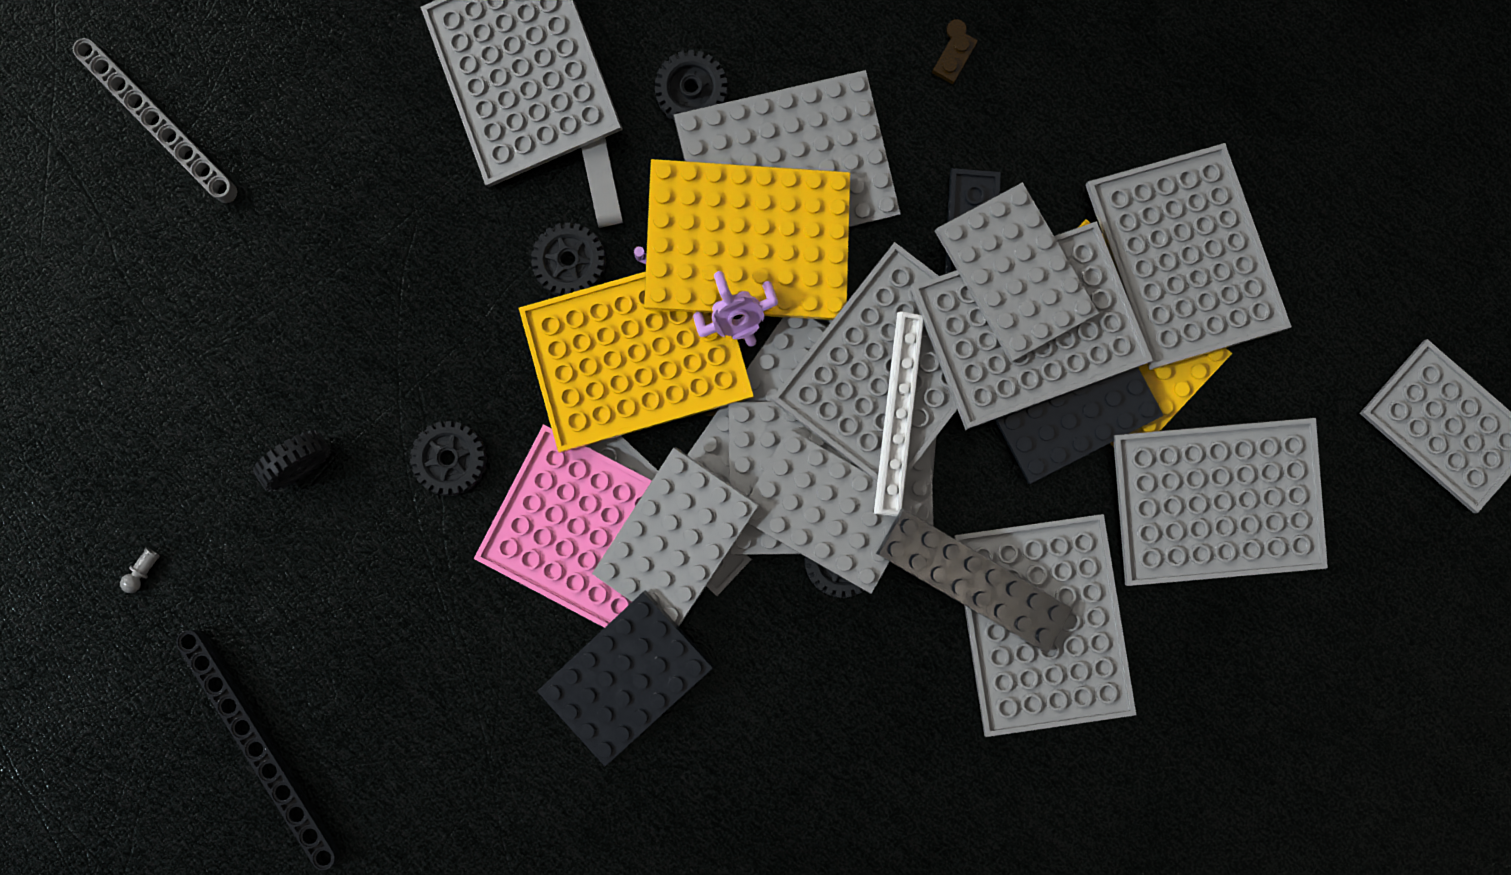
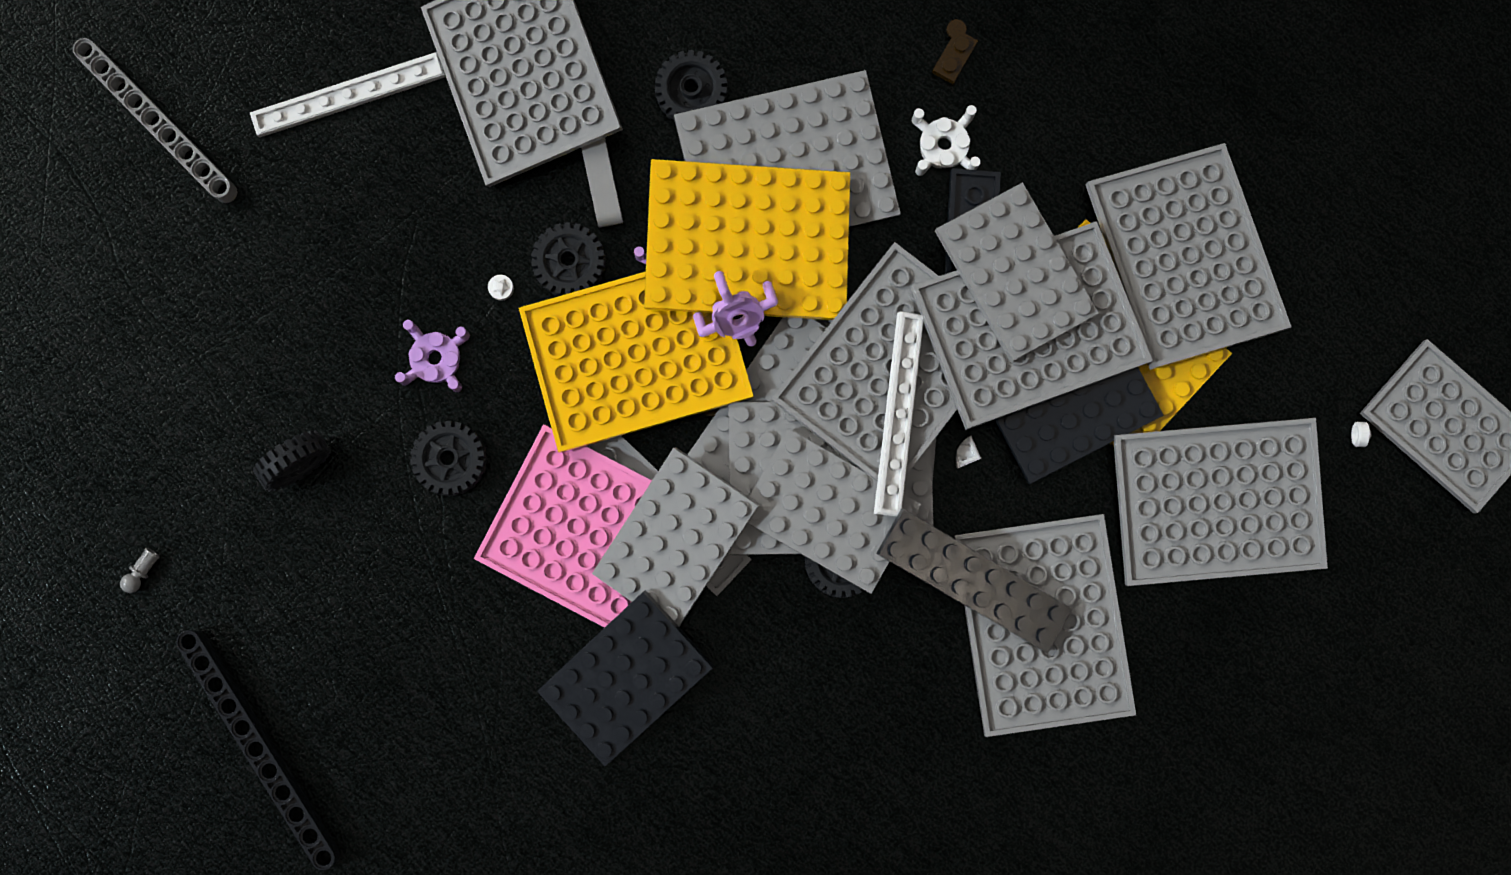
(347, 94): none -> white tile
(424, 347): none -> lavender plate
(500, 287): none -> white tile
(948, 129): none -> white plate
(966, 453): none -> white tile
(1360, 434): none -> white tile

